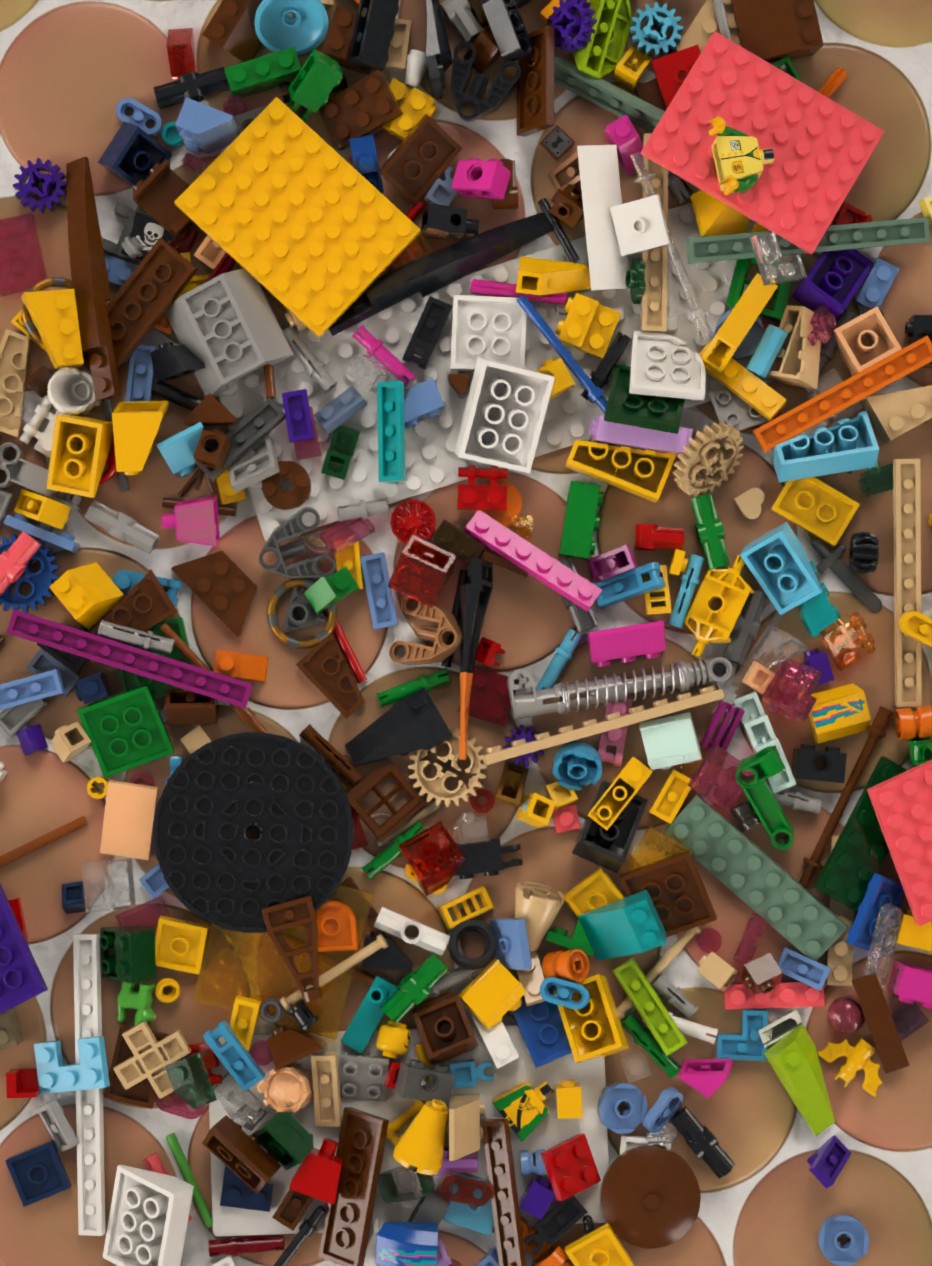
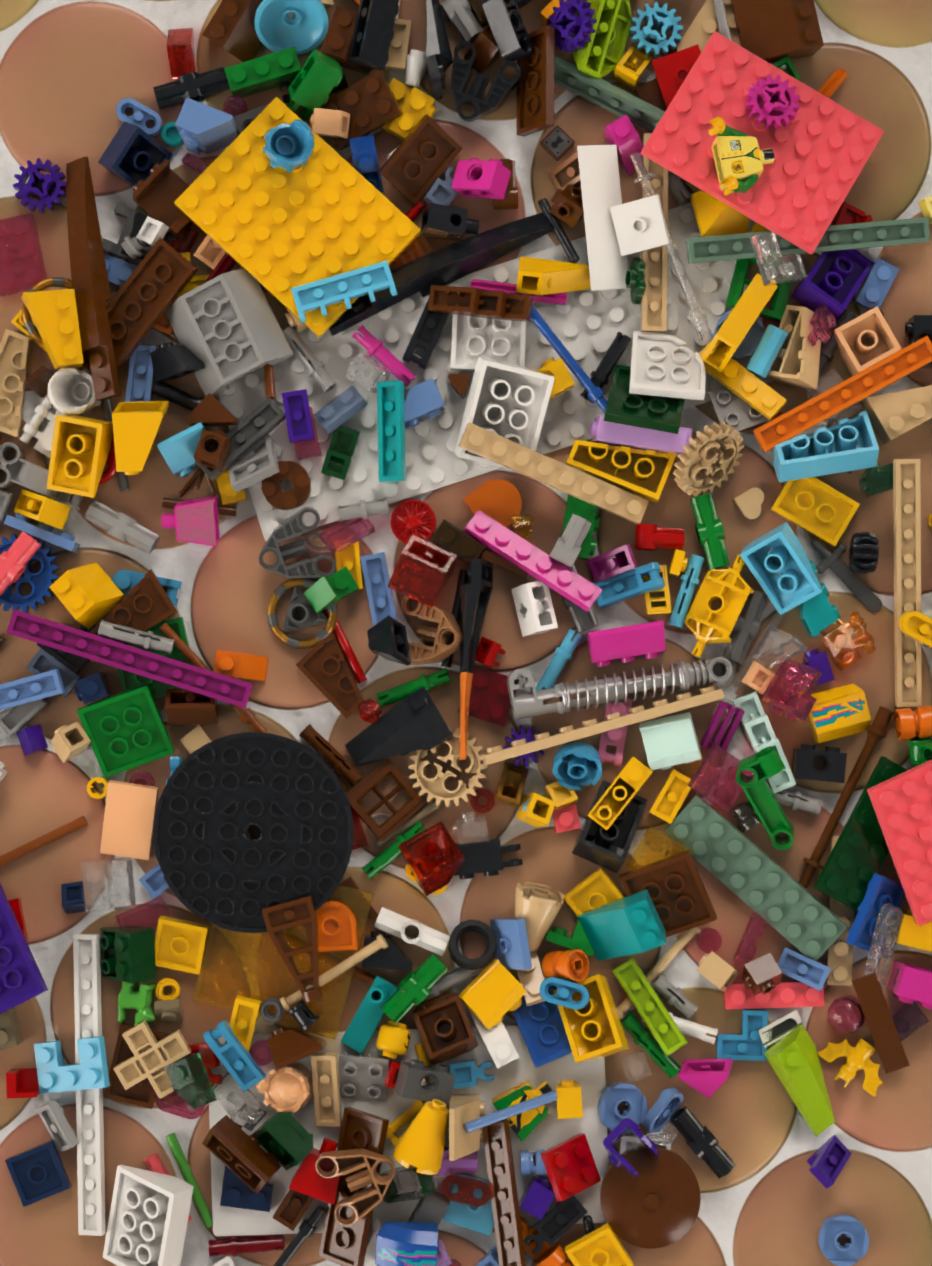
(152, 231): none -> white plate
(168, 1011): none -> dark tan plate
(220, 587): reddish brown wing -> none
(289, 145): none -> dark azure hair
(330, 123): none -> light nougat brick
(343, 288): none -> medium azure hinge
(349, 1161): none -> medium nougat connector
(369, 711): none -> clear red plate
(390, 641): none -> black slope
(449, 923): yellow slope -> none
(480, 303): none -> reddish brown slope
(482, 497): red plate -> none
(510, 1111): none -> medium blue bar
(534, 608): none -> white brick
(553, 473): none -> tan plate
(569, 543): none -> light grey piece
(587, 325): yellow plate -> none
(623, 1127): none -> dark purple piece
(772, 90): none -> dark pink gear

